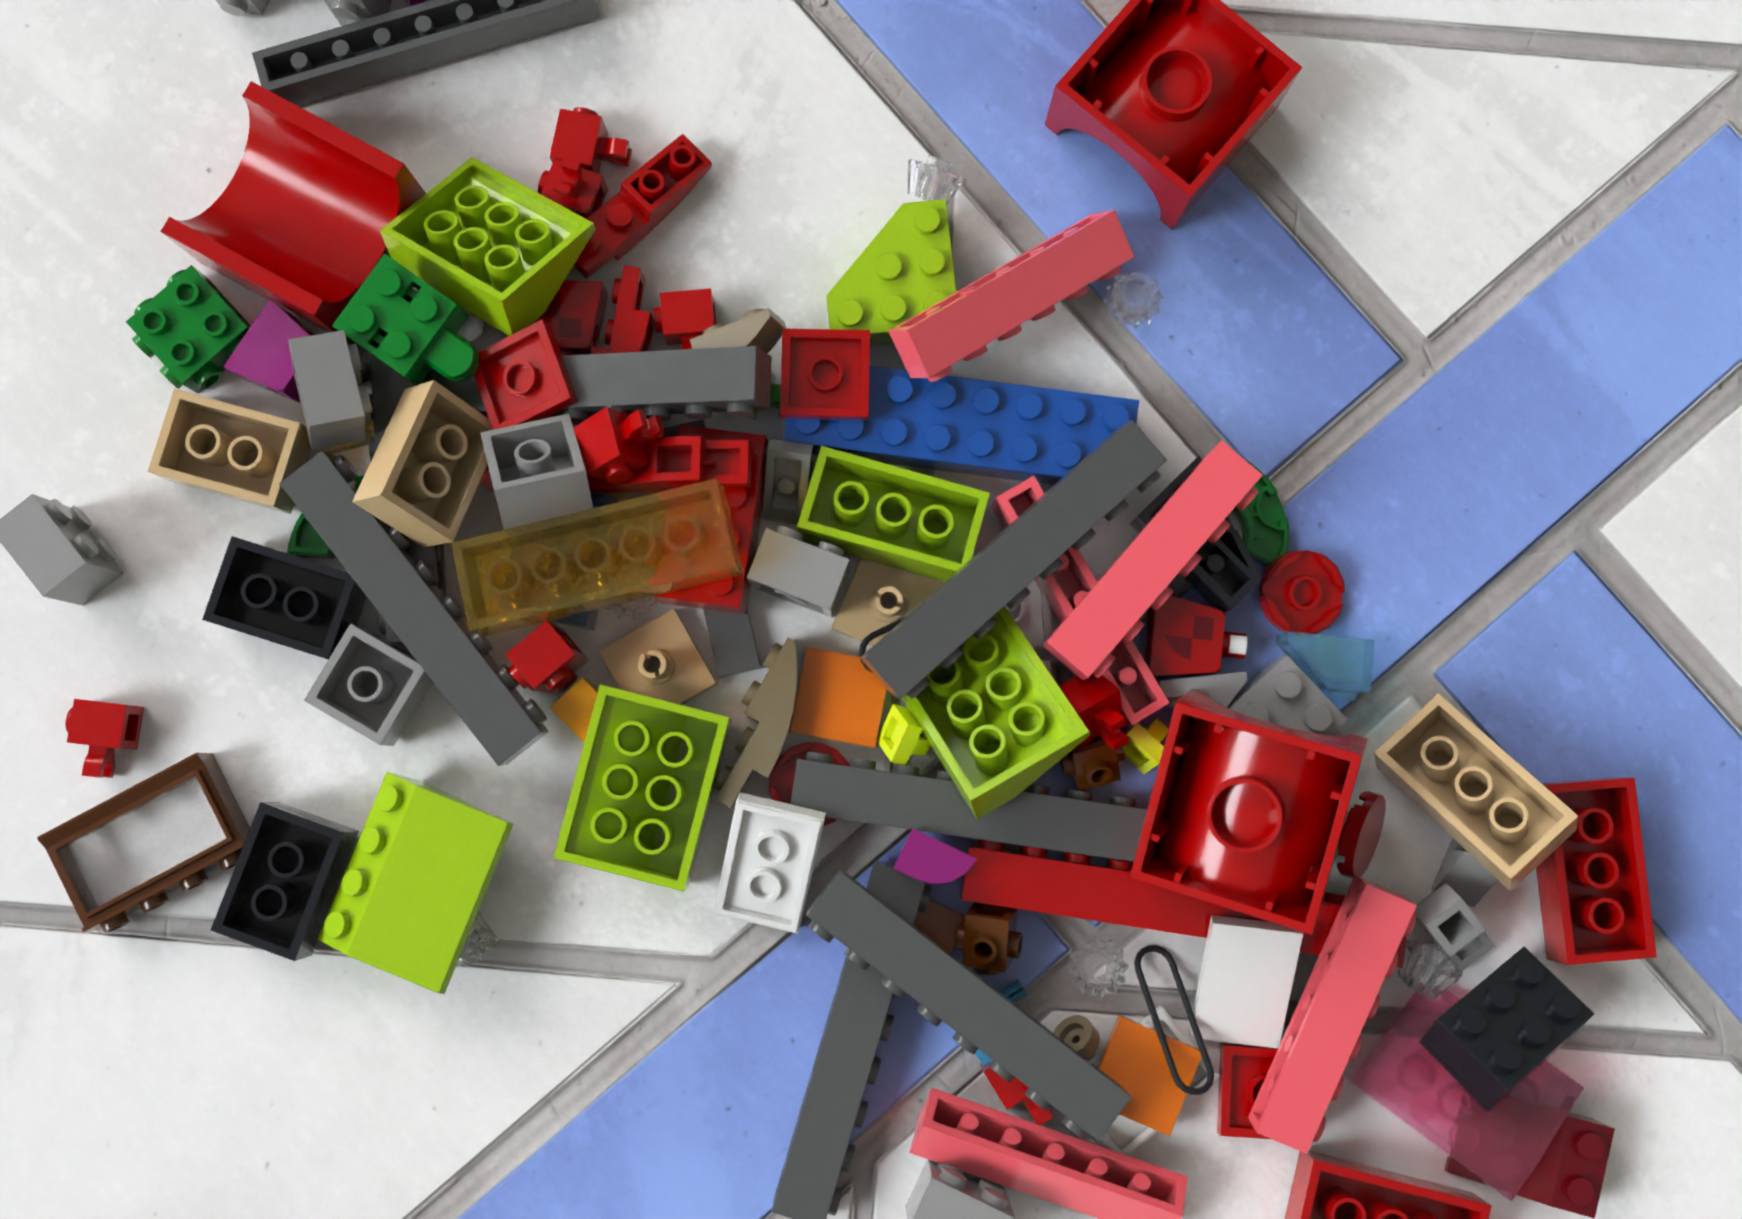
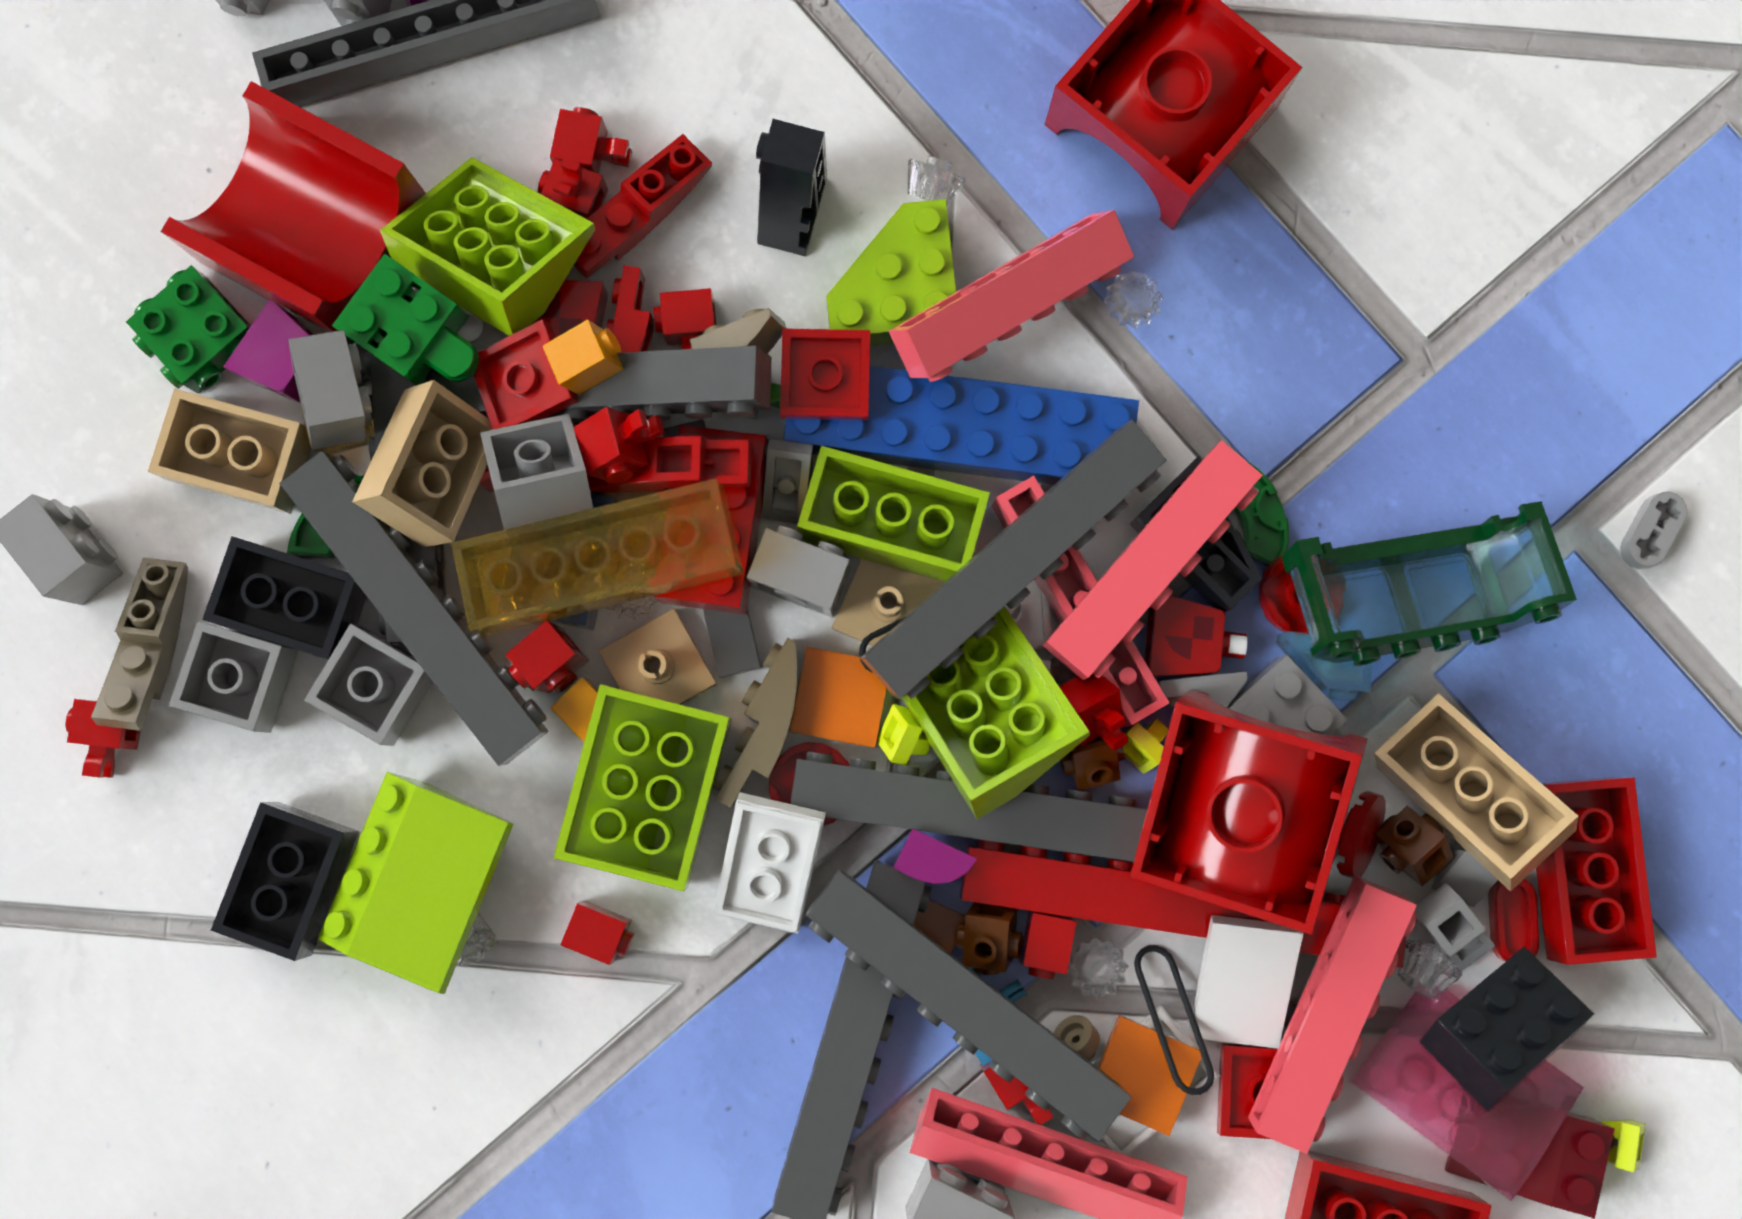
(146, 644): none -> dark tan slope
(148, 842): window -> none
(233, 678): none -> light grey brick
(584, 357): none -> light orange brick
(598, 933): none -> red brick
(790, 185): none -> black wedge
(1047, 944): none -> red brick
(1414, 845): none -> reddish brown brick
(1429, 588): none -> windscreen
(1513, 919): none -> red tile
(1630, 1144): none -> neon yellow tile
(1662, 535): none -> light grey beam

